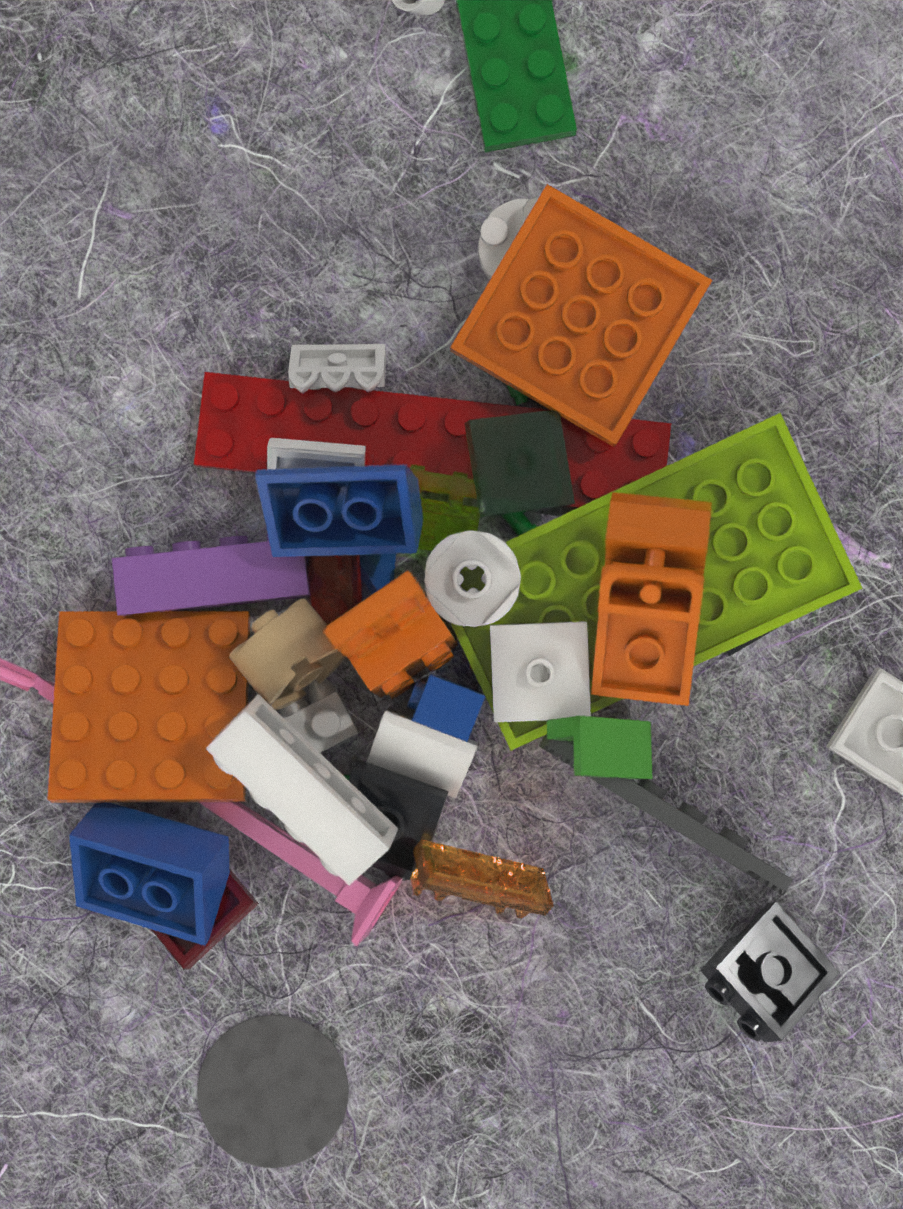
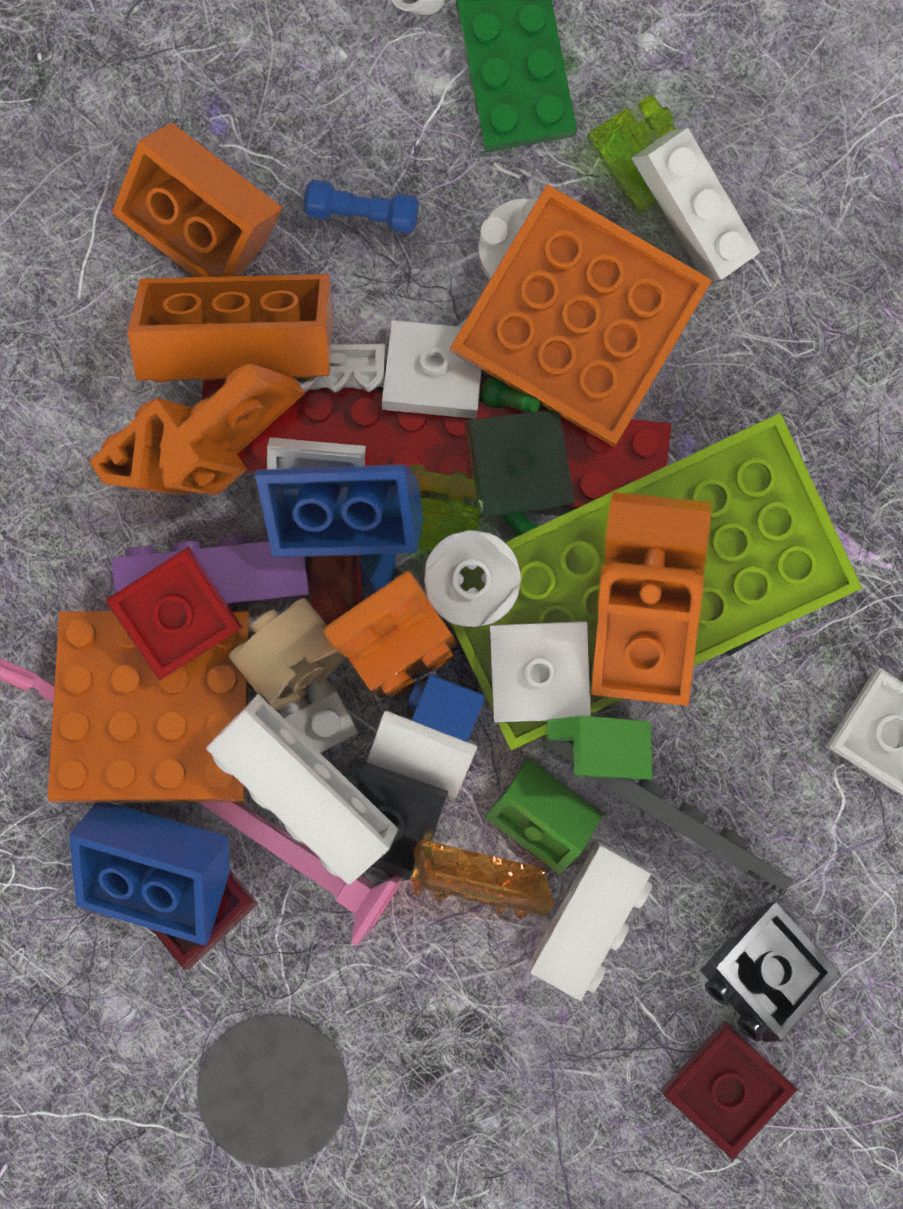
(174, 613): none -> red plate
(194, 205): none -> orange slope
(196, 447): none -> orange piece
(225, 322): none -> orange brick
(323, 200): none -> blue piece
(426, 375): none -> white plate
(498, 394): none -> green piece
(544, 817): none -> bright green panel
(590, 921): none -> white brick
(622, 139): none -> clear neon green plate
(695, 204): none -> white brick
(728, 1090): none -> dark red plate

